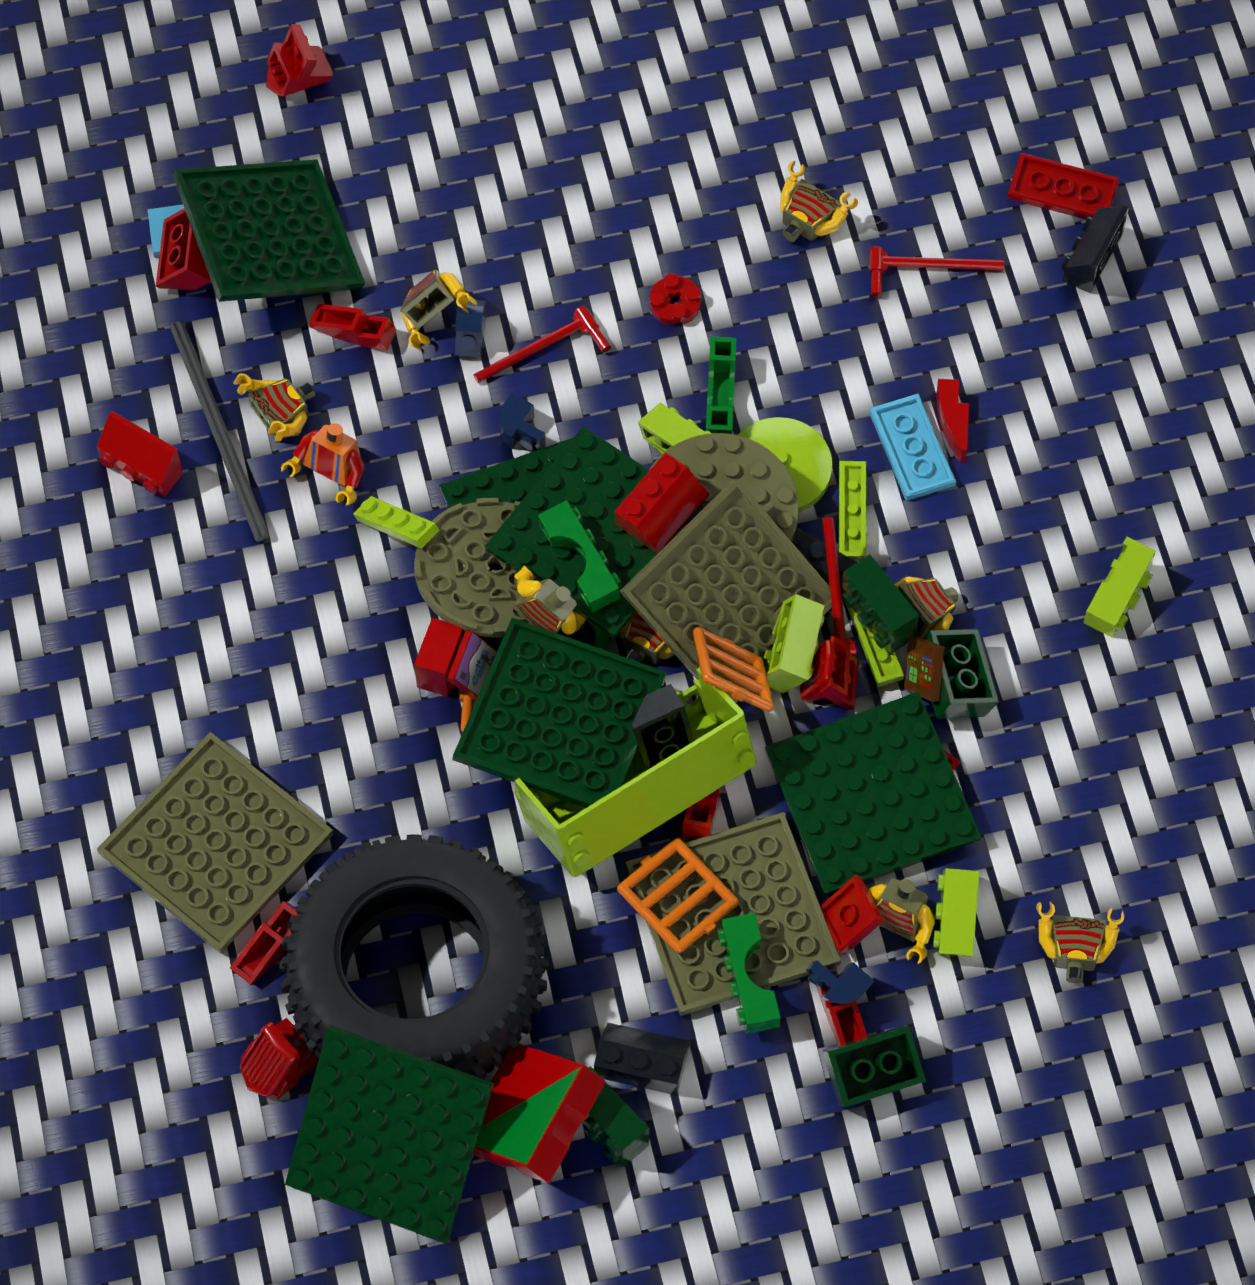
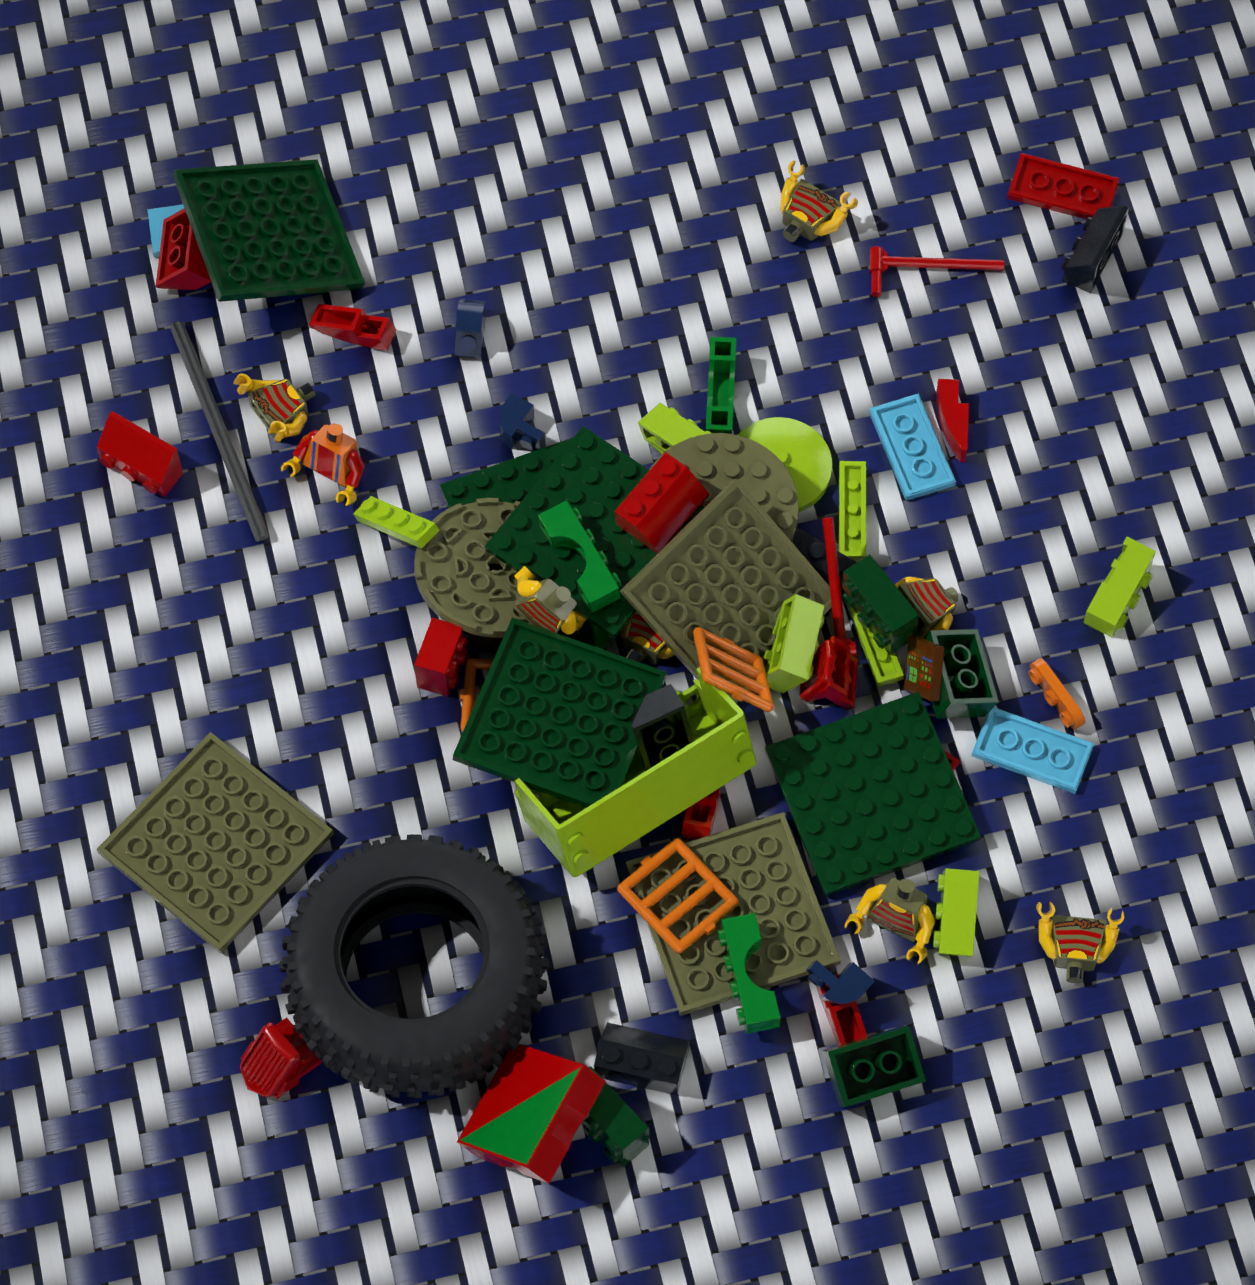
(265, 945): red slope -> none
(296, 64): red piece -> none
(389, 1133): dark green plate -> none
(429, 299): torso -> none
(471, 664): tile -> none
(582, 321): red bar -> none
(678, 312): red plate -> none
(851, 914): red tile -> none
(1032, 750): none -> medium azure tile
(1056, 694): none -> orange plate

